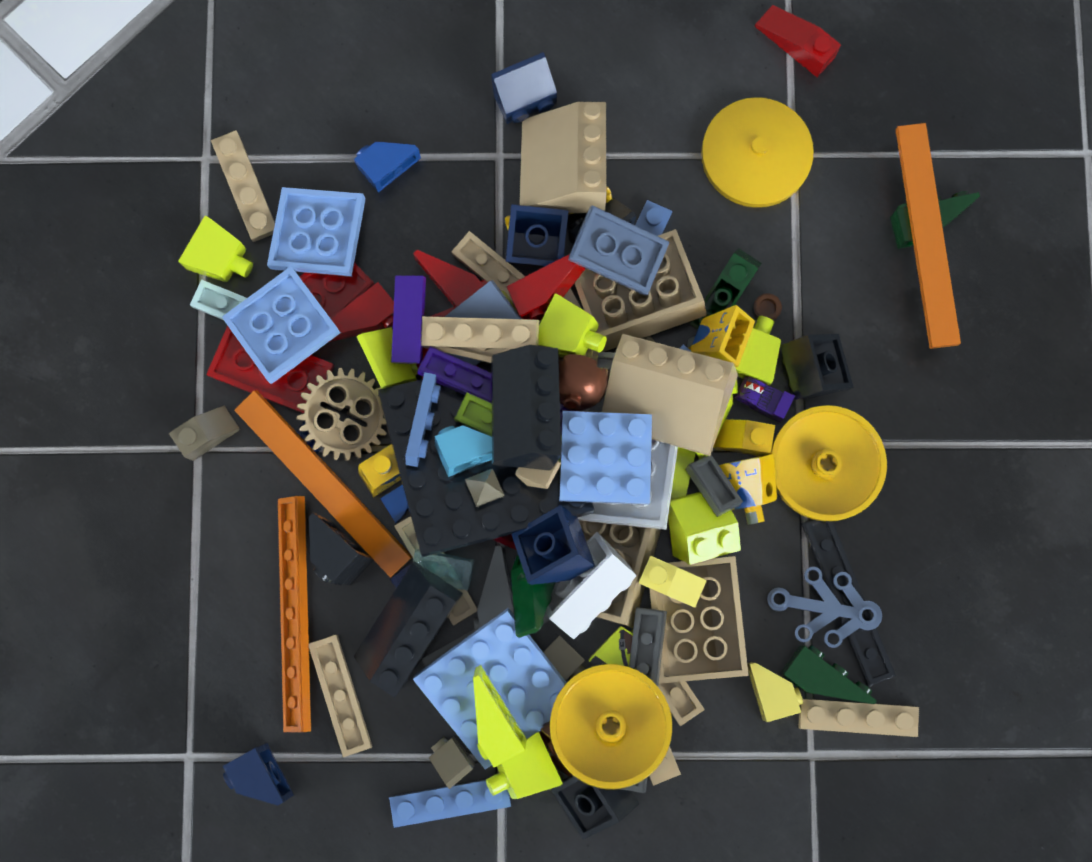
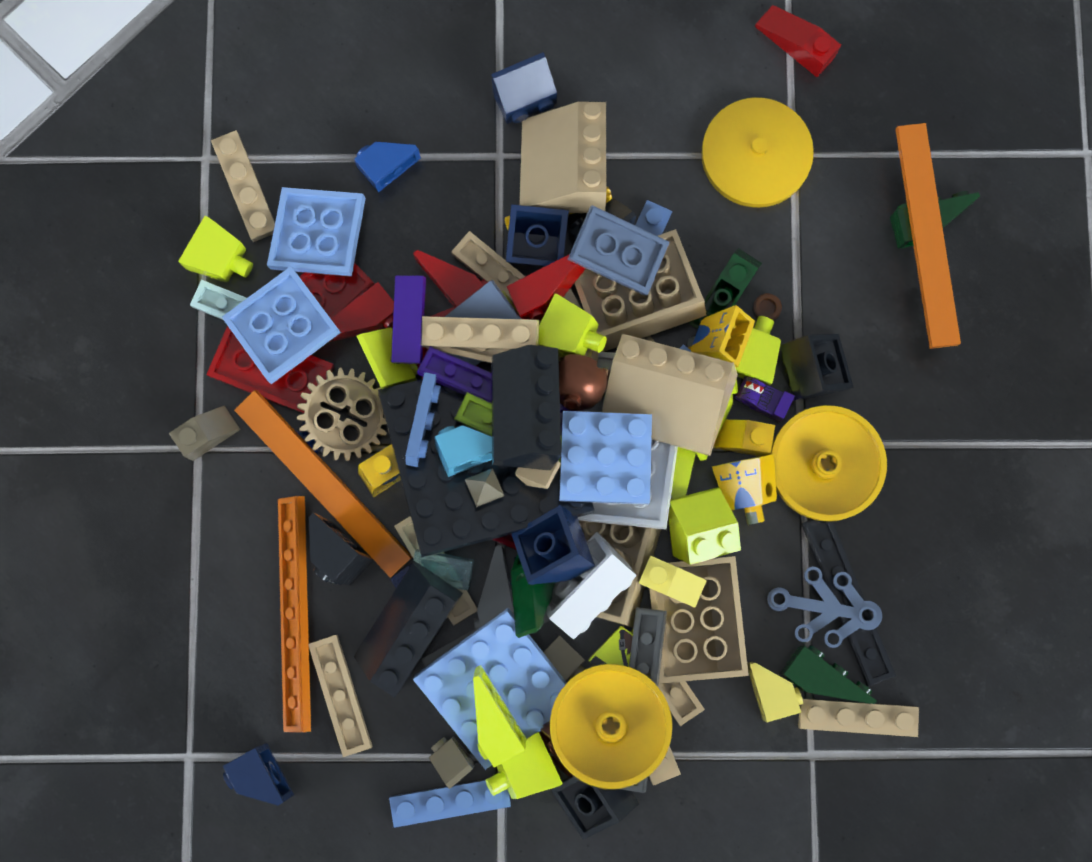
(396, 503): blue tile -> none
(714, 485): dark grey tile -> none

